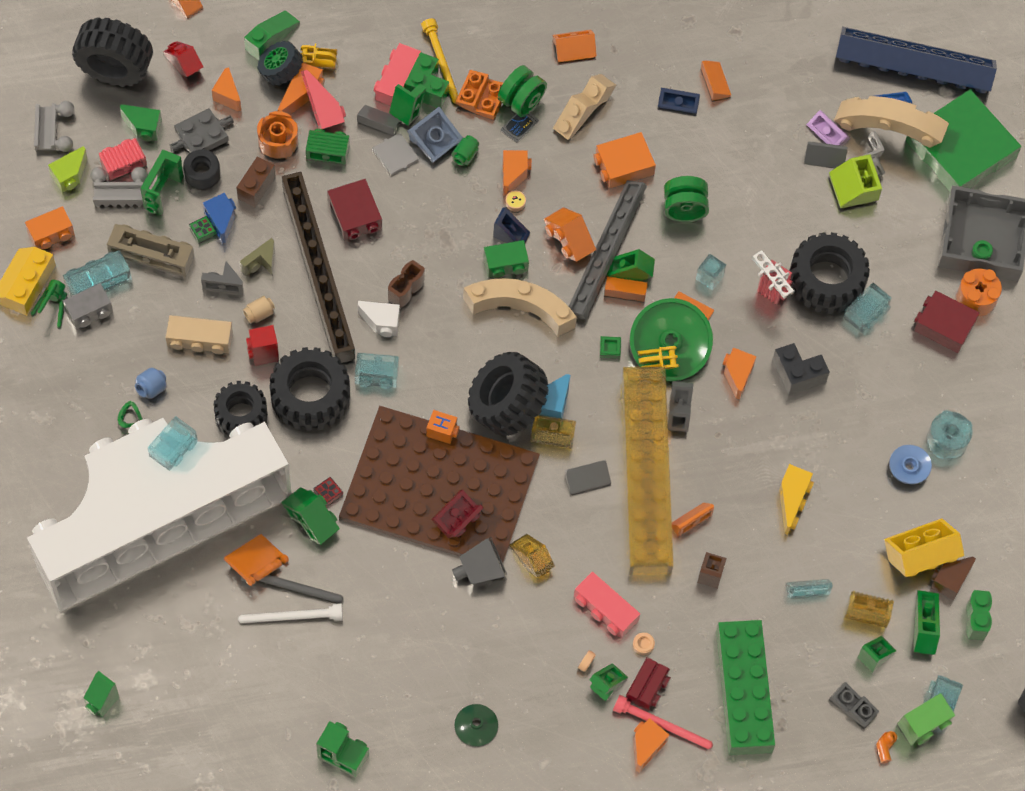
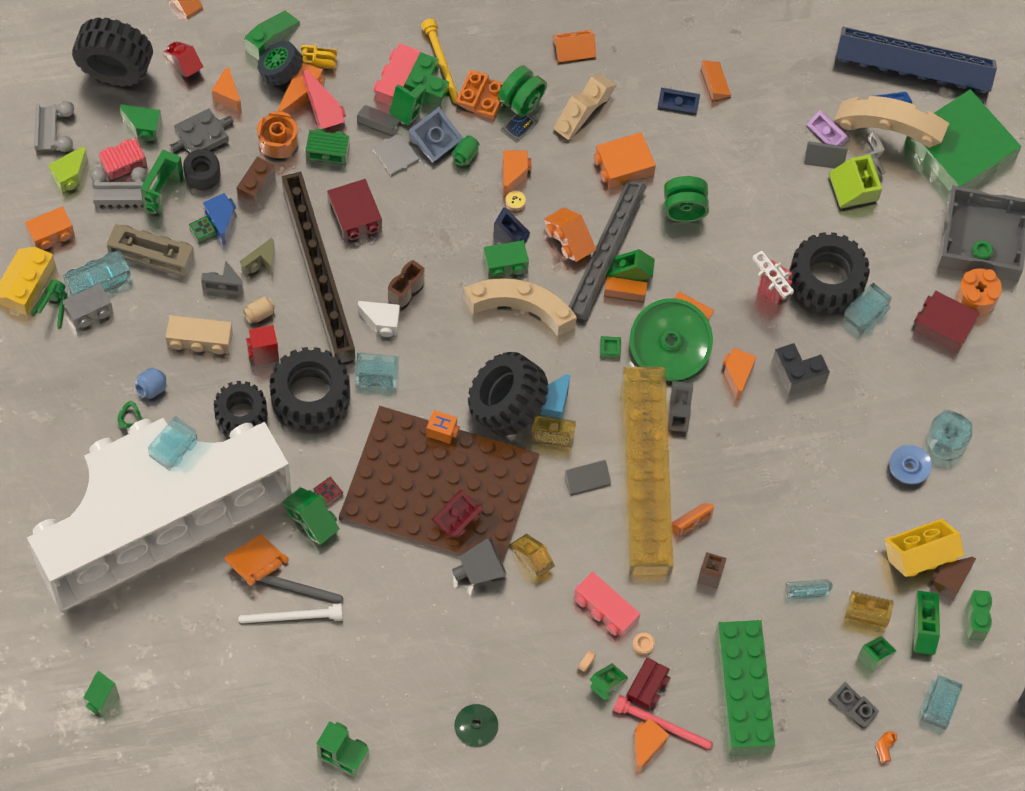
(655, 359): yellow arm -> none
(711, 271): clear light blue brick -> none
(792, 491): yellow slope -> none
(923, 720): bright green brick -> none

